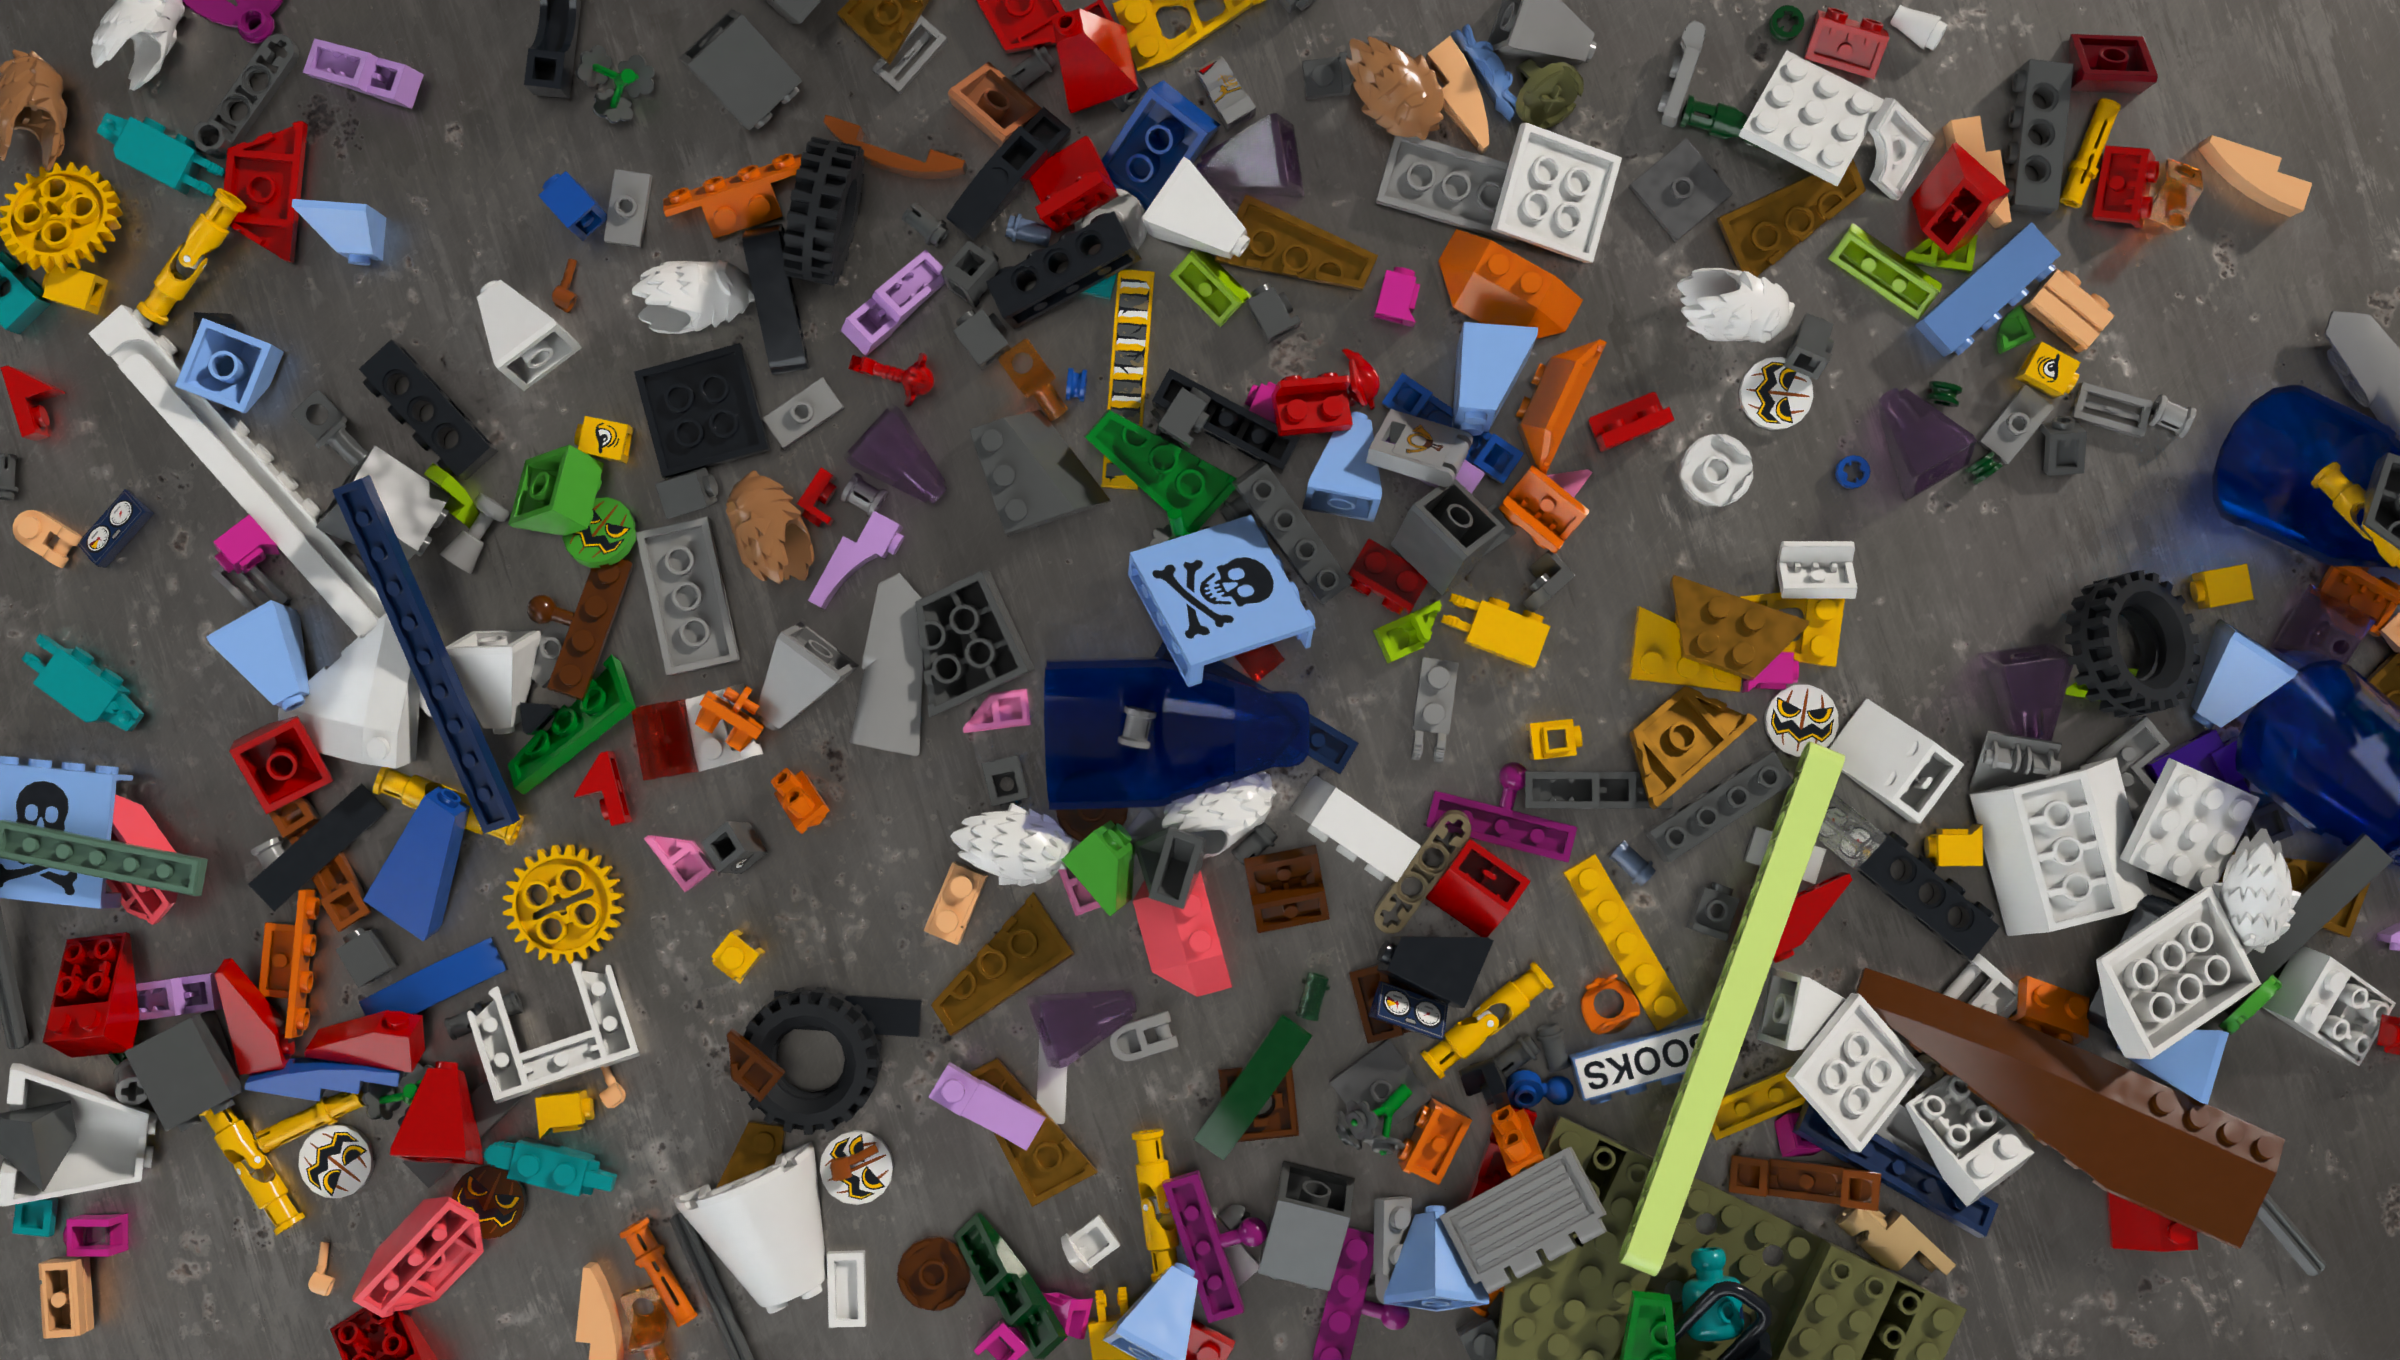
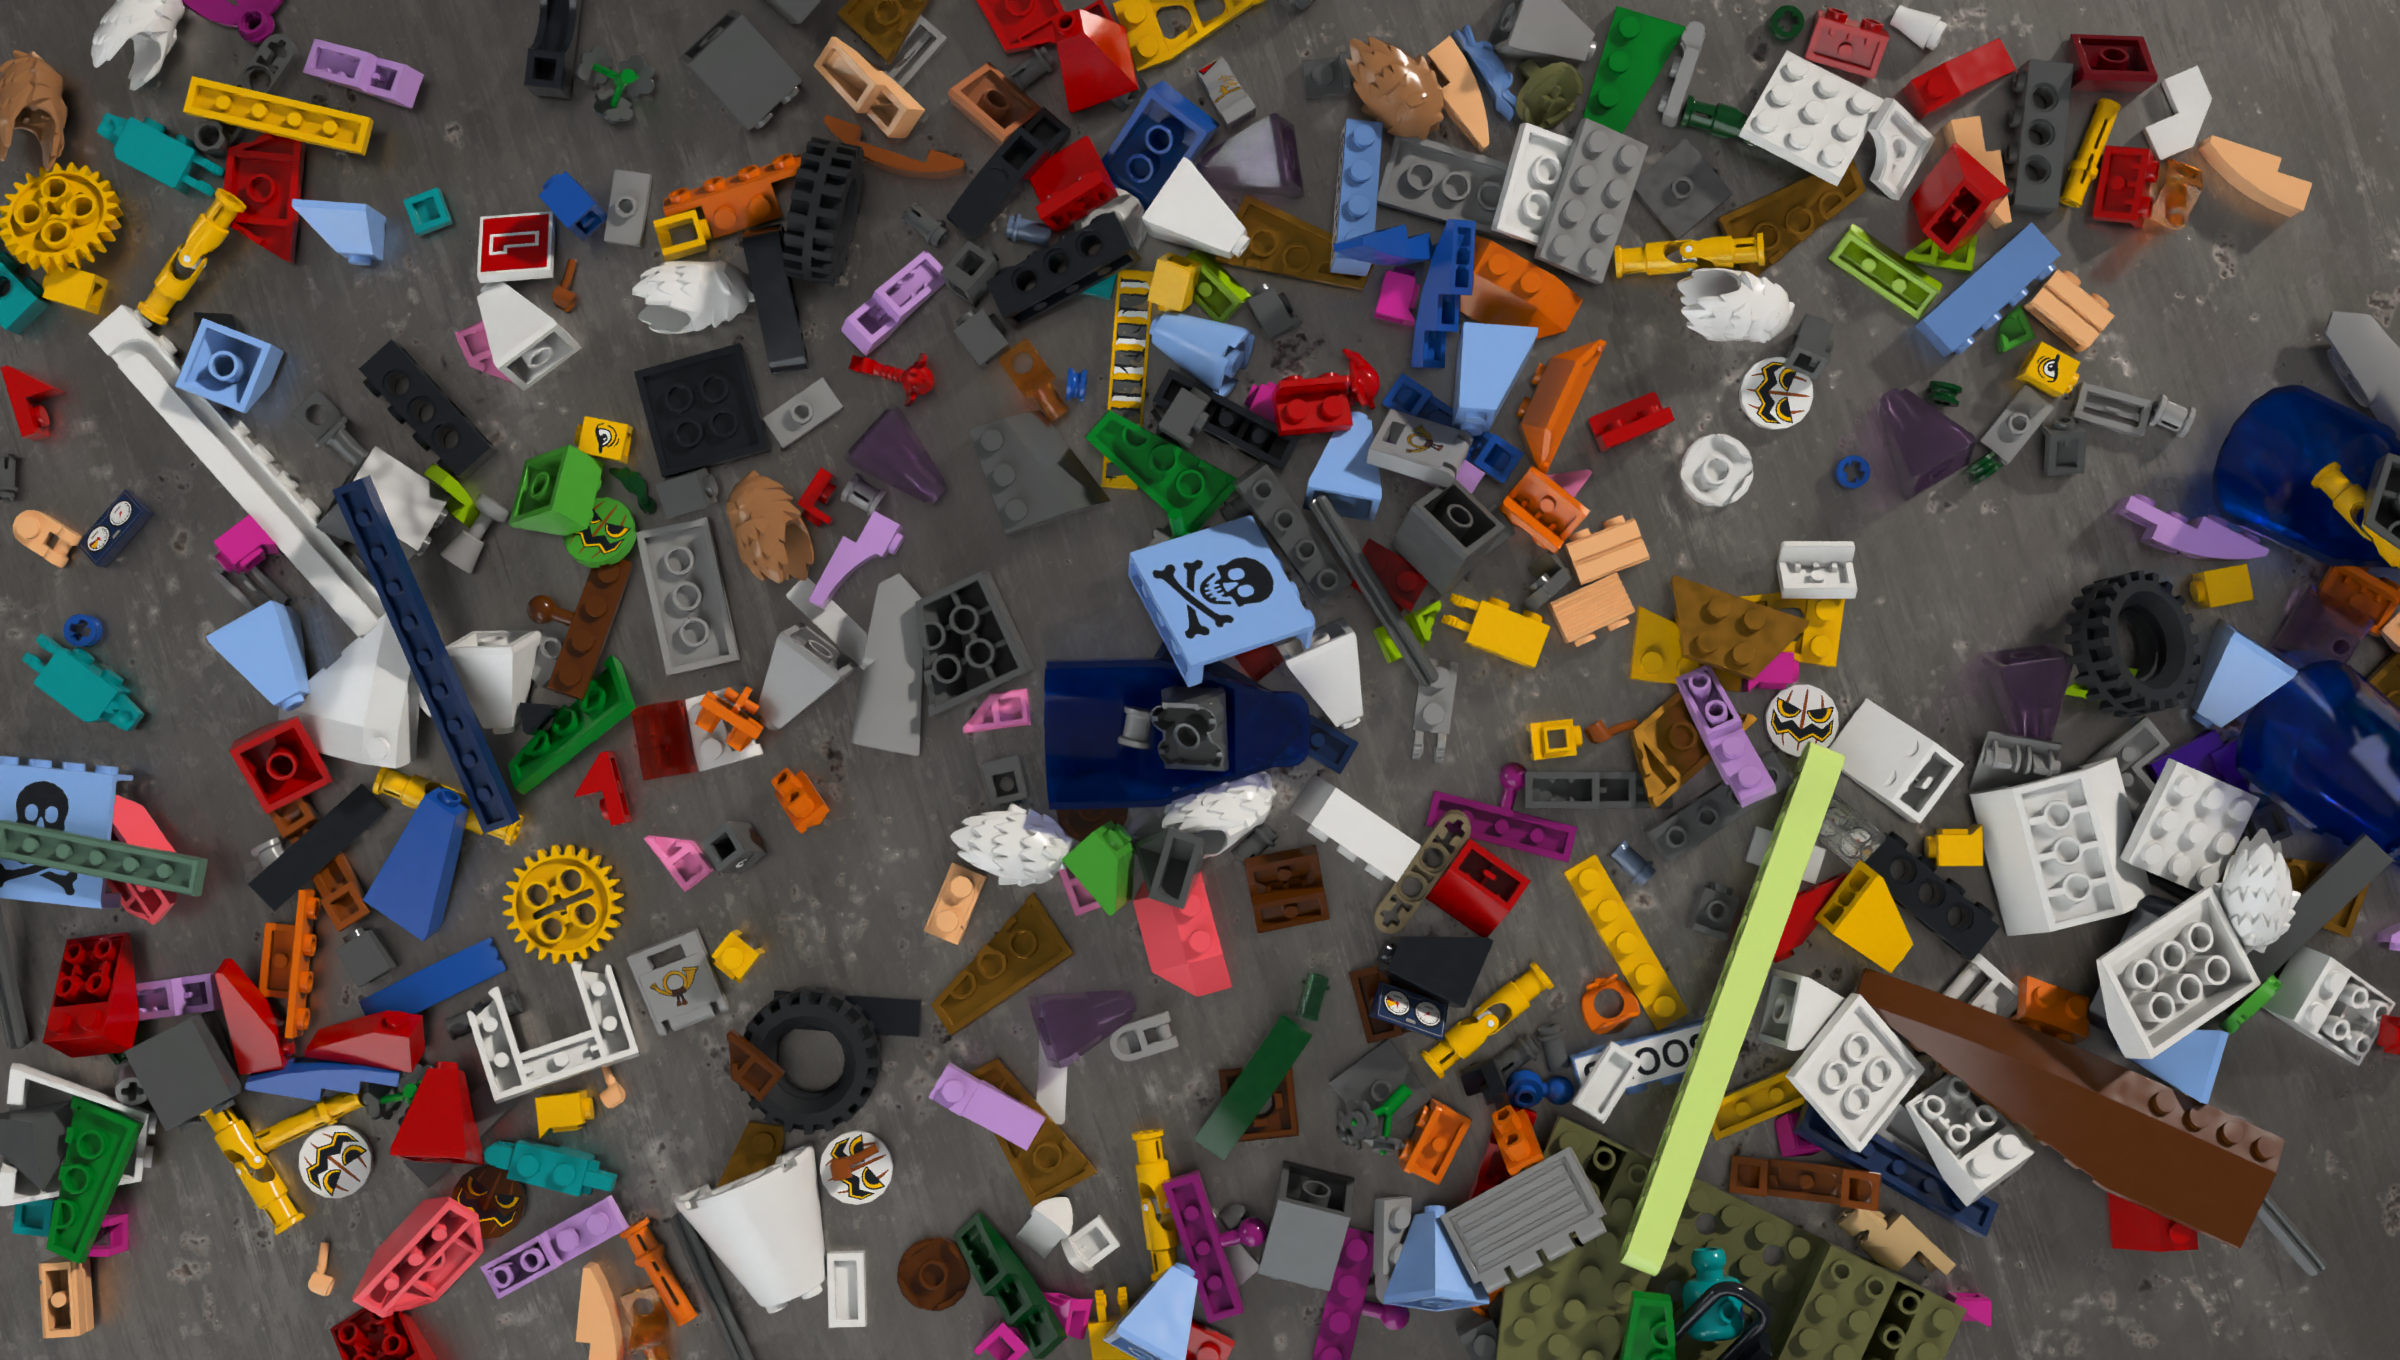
(80, 619): none -> blue bush
(94, 1163): none -> green wing
(278, 116): none -> yellow plate
(427, 211): none -> teal plate
(477, 350): none -> bright pink tile
(516, 247): none -> red tile
(554, 1247): none -> lavender slope
(635, 484): none -> dark green piece
(679, 989): none -> light grey container
(682, 235): none -> yellow window
(831, 621): none -> white sticker
(868, 89): none -> light nougat slope
(1048, 1224): none -> white tile
(1174, 282): none -> yellow brick
(1192, 728): none -> dark grey slope
(1204, 348): none -> light blue cone
(1329, 671): none -> white slope
(1356, 190): none -> medium blue brick
(1374, 590): none -> dark grey axle
(1388, 247): none -> blue slope
(1446, 280): none -> blue slope
(1591, 201): none -> light grey plate
(1591, 609): none -> light nougat brick
(1599, 733): none -> dark orange hand
(1605, 551): none -> light nougat brick
(1606, 1081): none -> white tile
(1628, 66): none -> green wing
(1705, 253): none -> yellow piece
(1724, 736): none -> lavender slope
(1867, 918): none -> yellow slope
(1958, 78): none -> red slope
(1977, 1305): none -> dark pink slope
(2190, 103): none -> white tile
(2202, 539): none -> lavender slope

